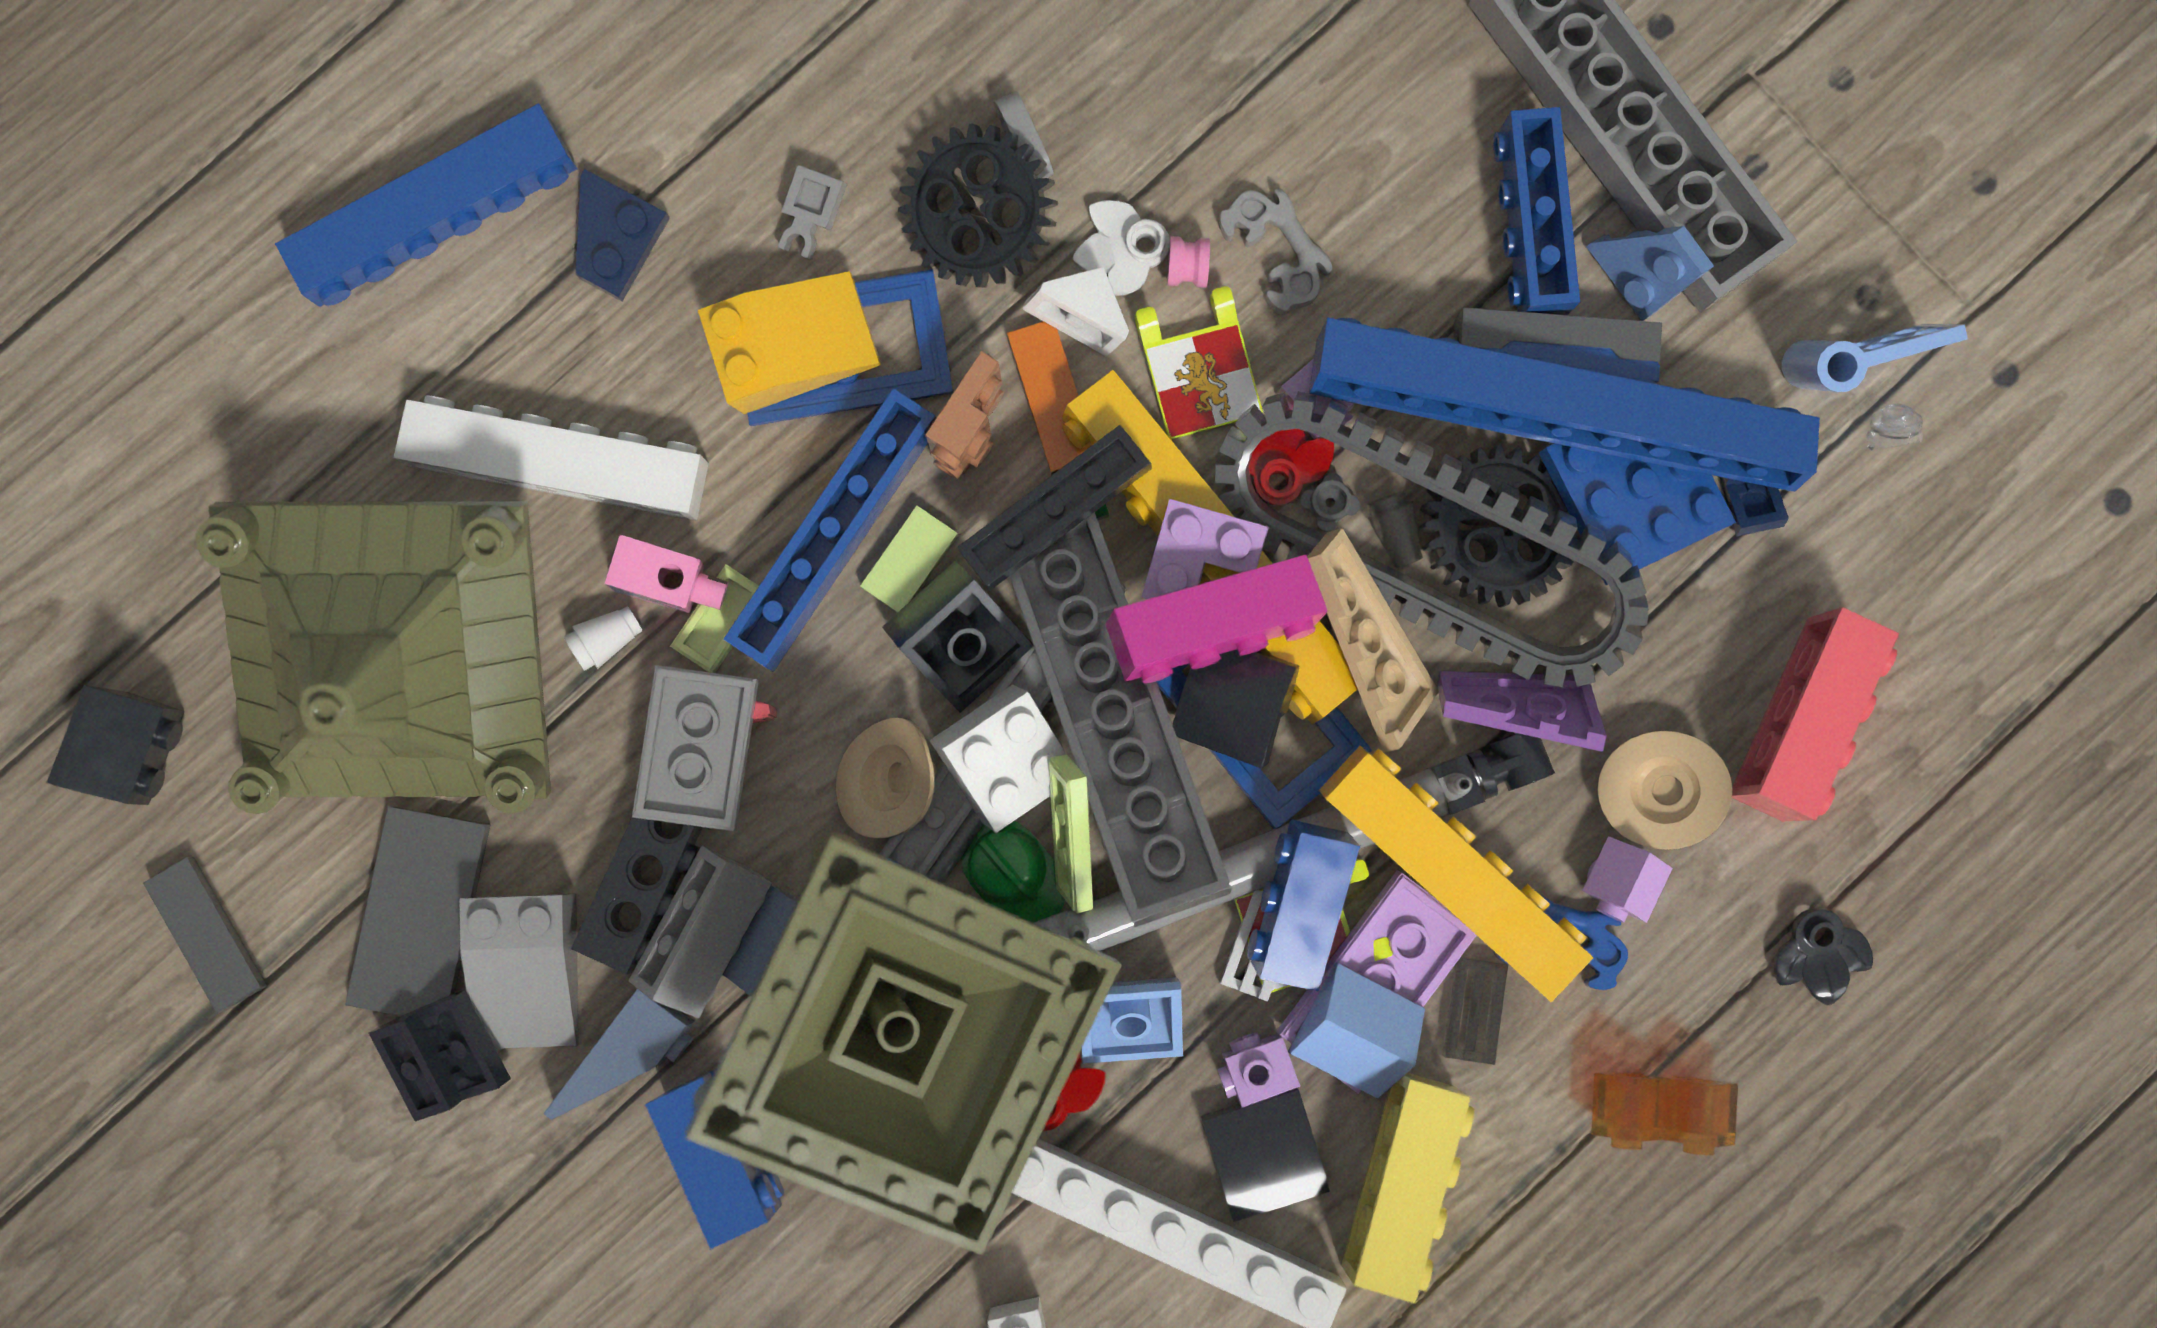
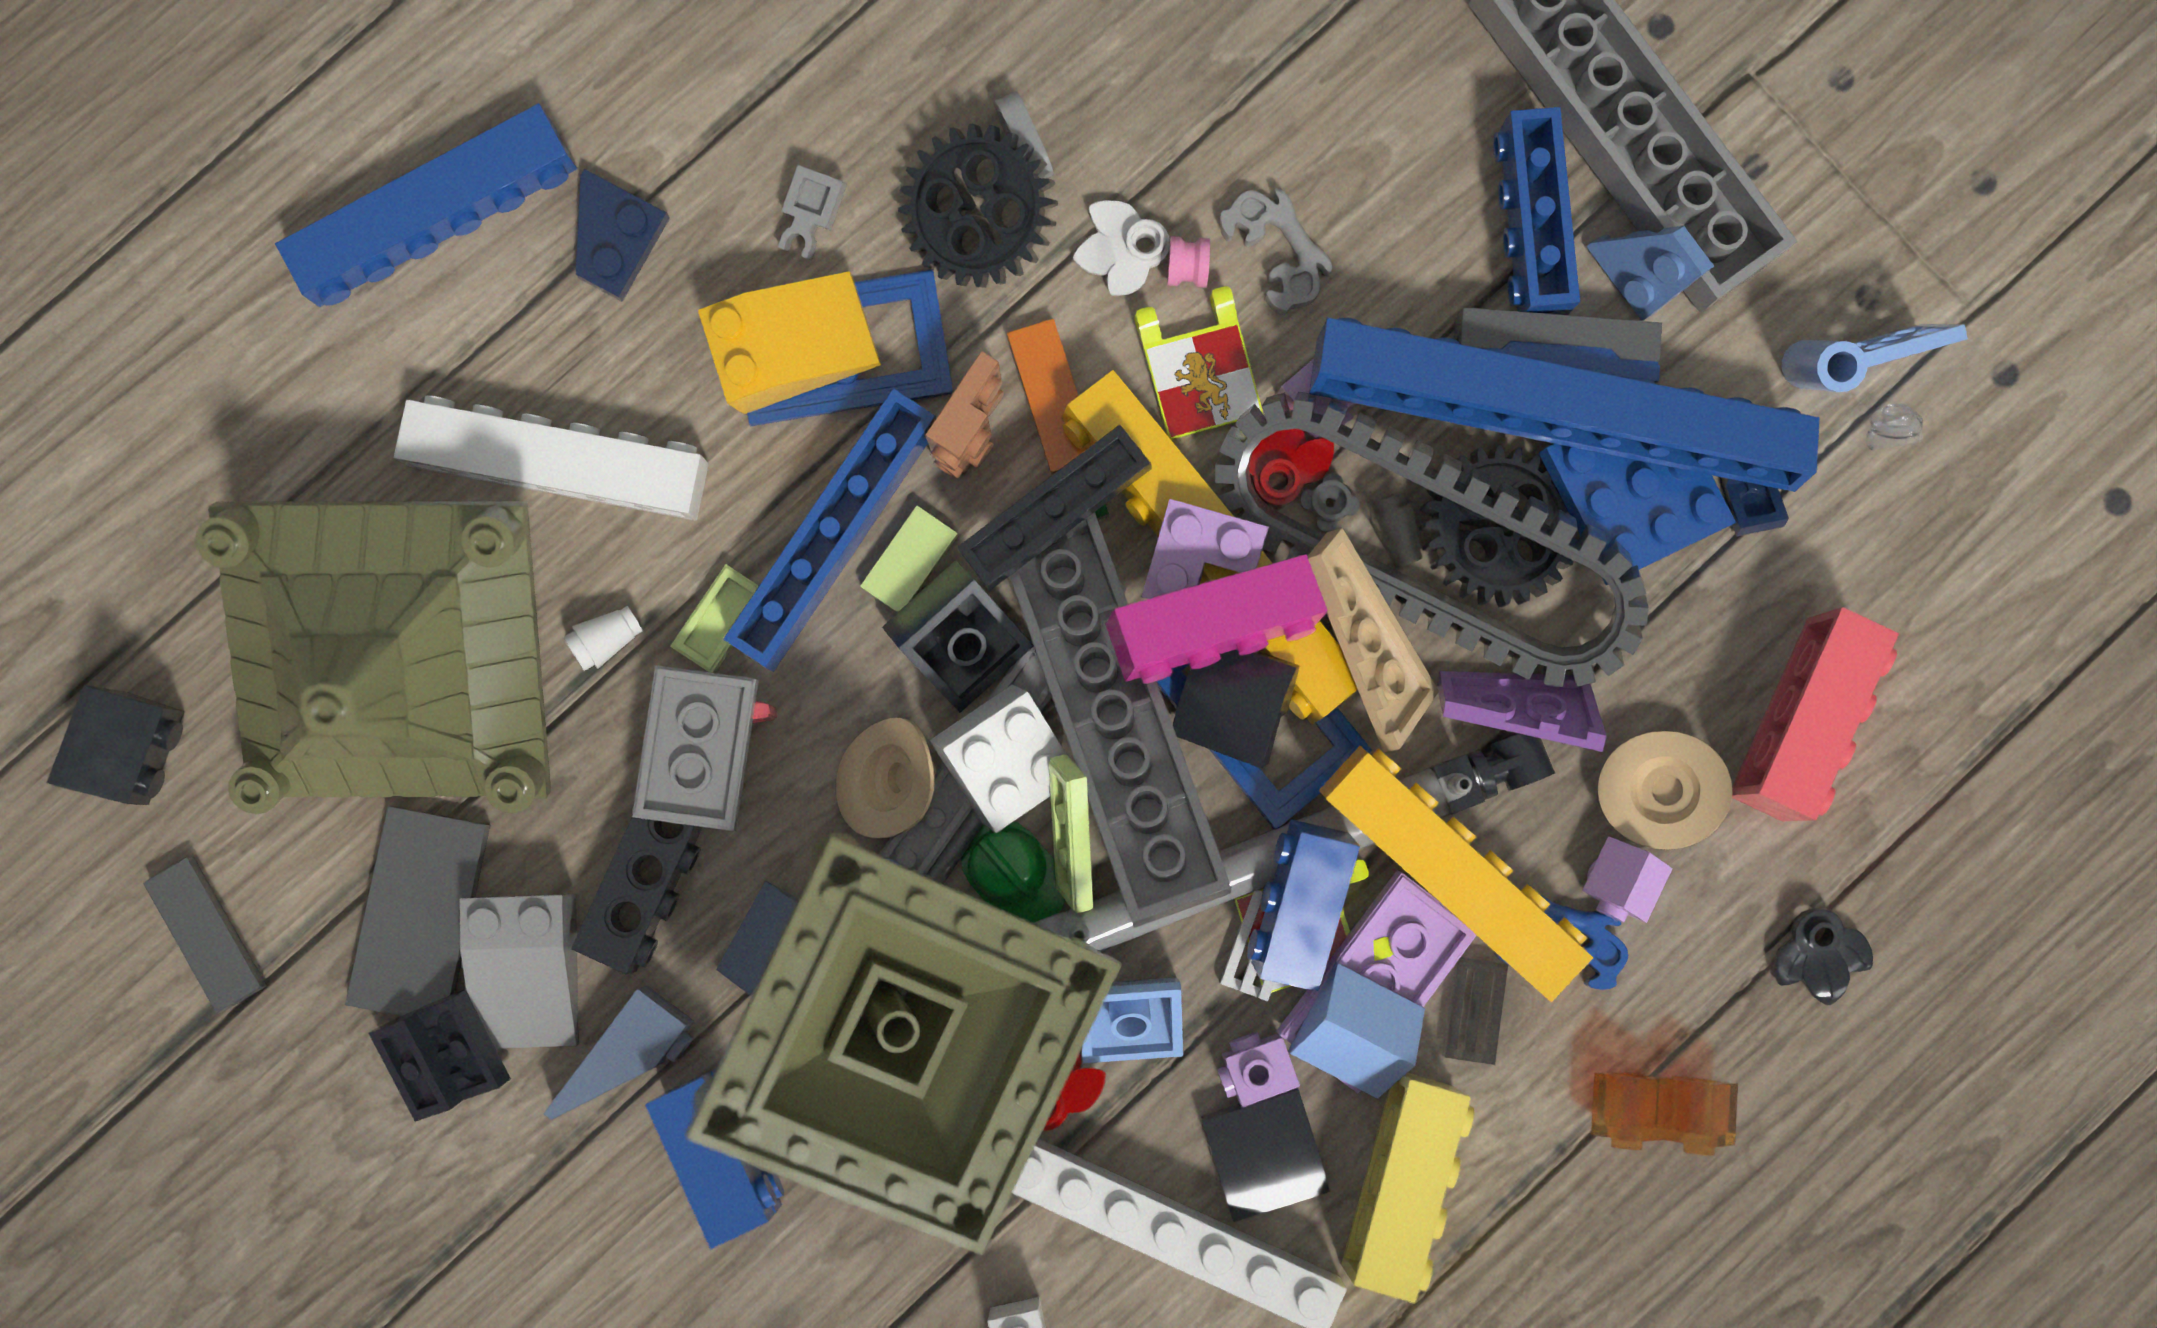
(641, 569): bright pink torso -> none
(700, 932): light grey brick -> none
(1081, 308): white slope -> none

